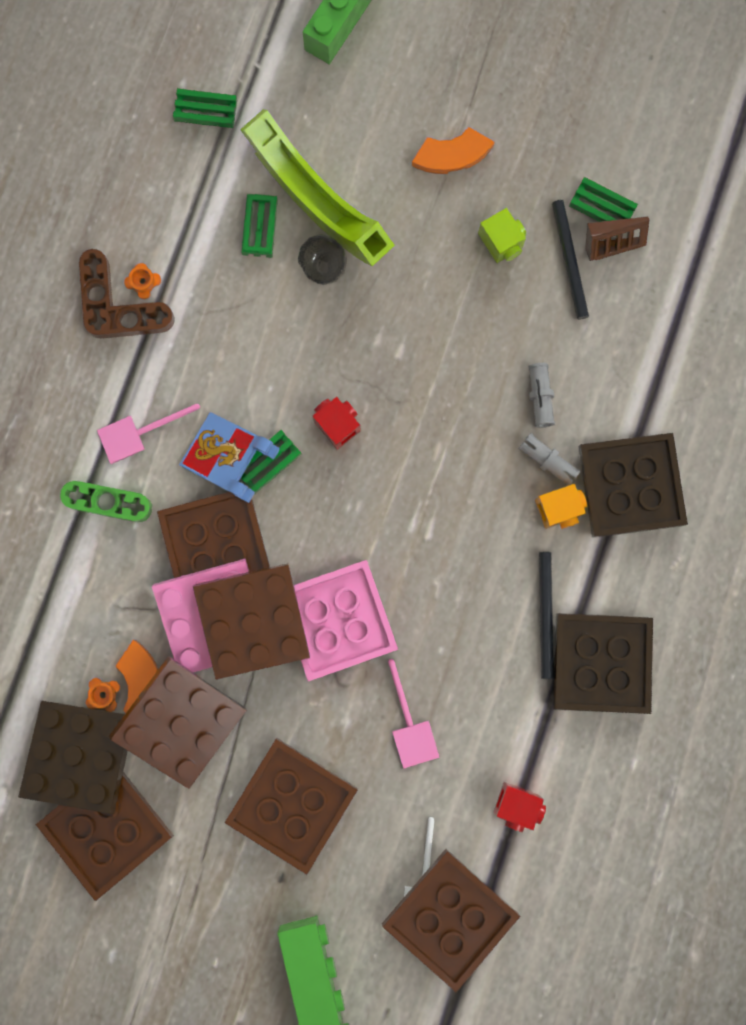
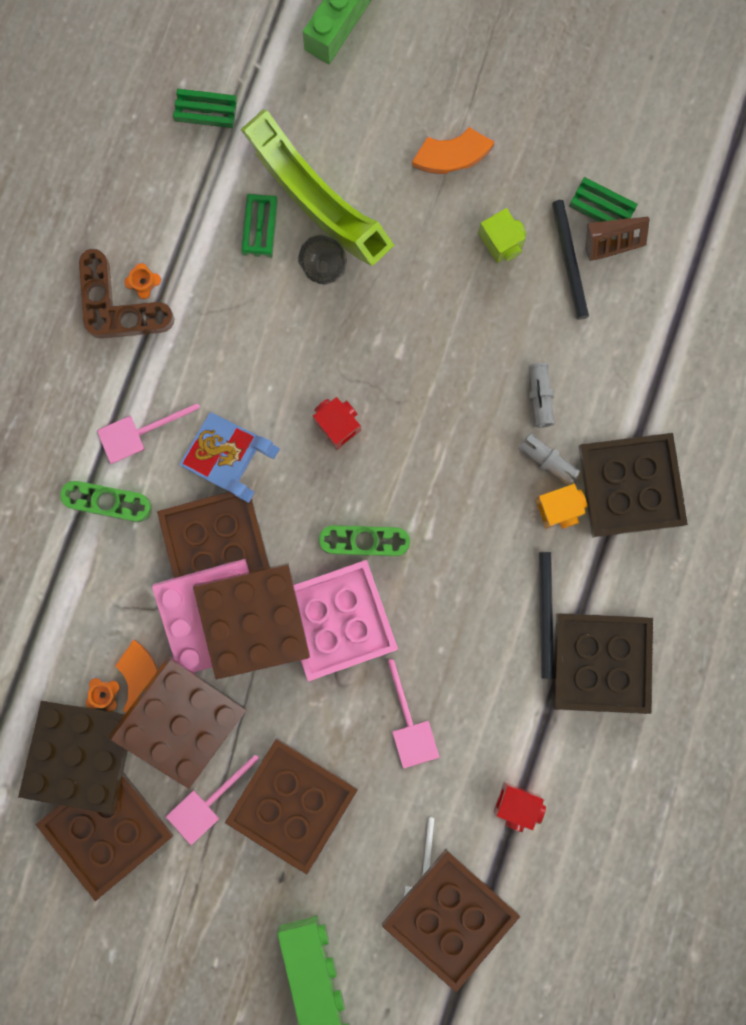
(194, 815): none -> bright pink piece
(287, 444): green tile -> none
(341, 533): none -> bright green beam

